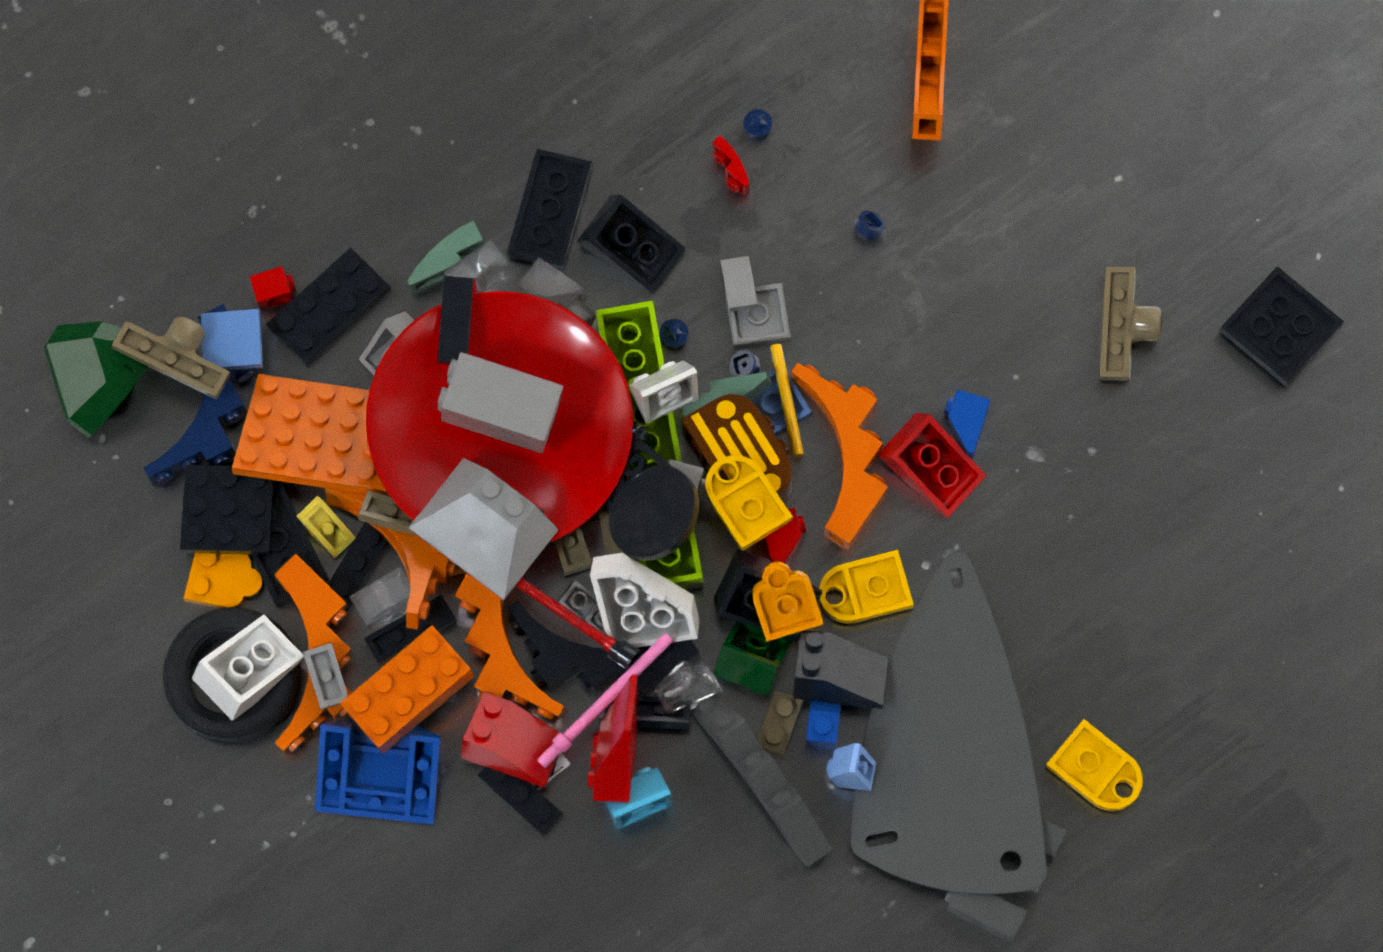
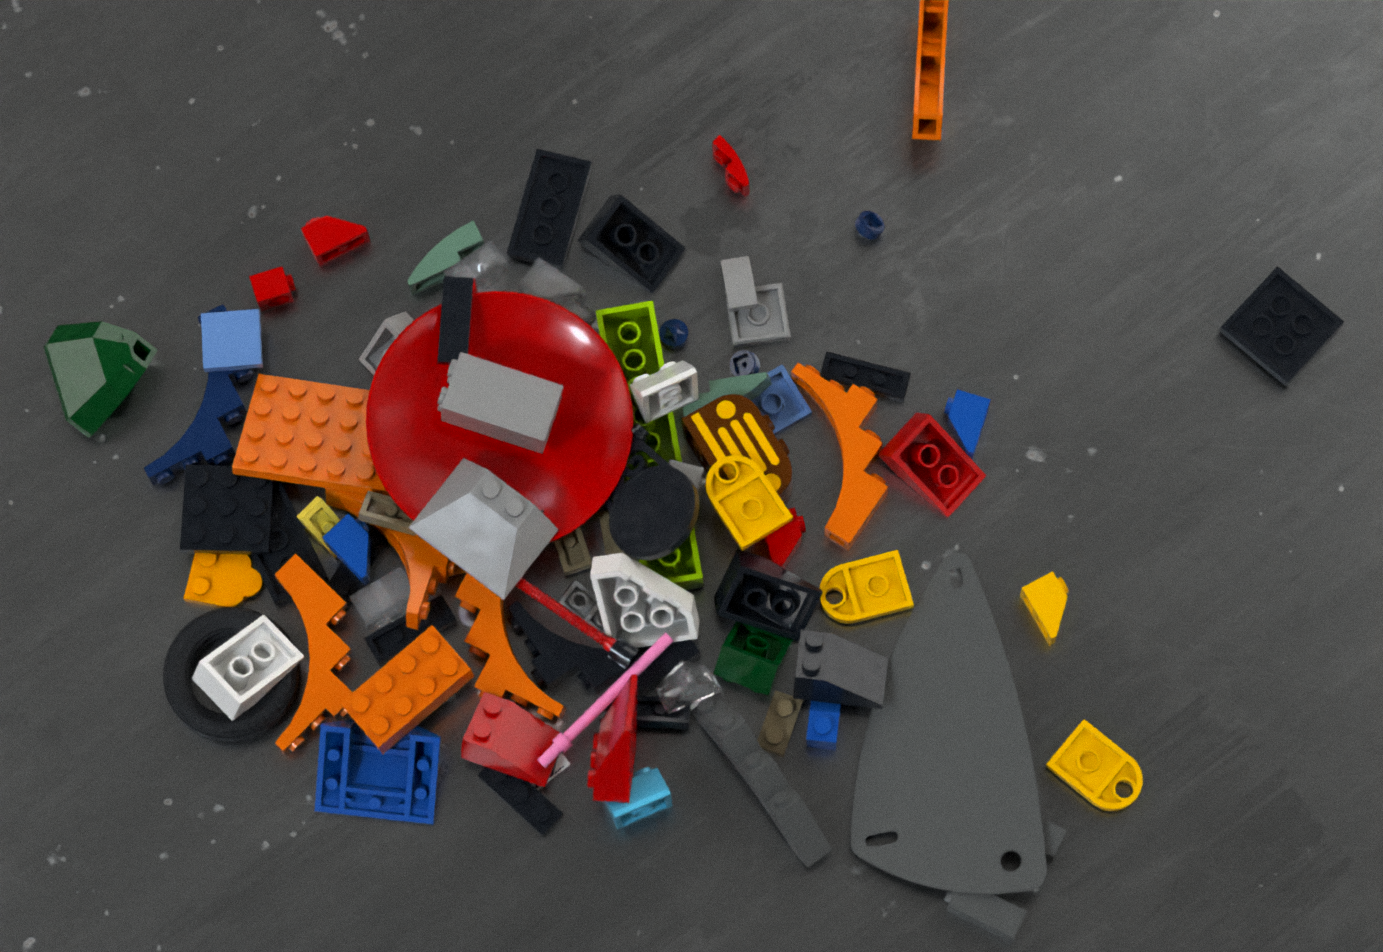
(174, 354): dark tan plate -> none
(326, 676): light grey plate -> none
(328, 306): black plate -> none
(333, 237): none -> red slope
(352, 545): none -> blue slope
(757, 124): dark blue tile -> none
(785, 602): light orange plate -> none
(787, 400): yellow bar -> none
(852, 768): light blue slope -> none
(882, 380): none -> black tile
(1046, 603): none -> yellow slope
(1124, 323): dark tan plate -> none

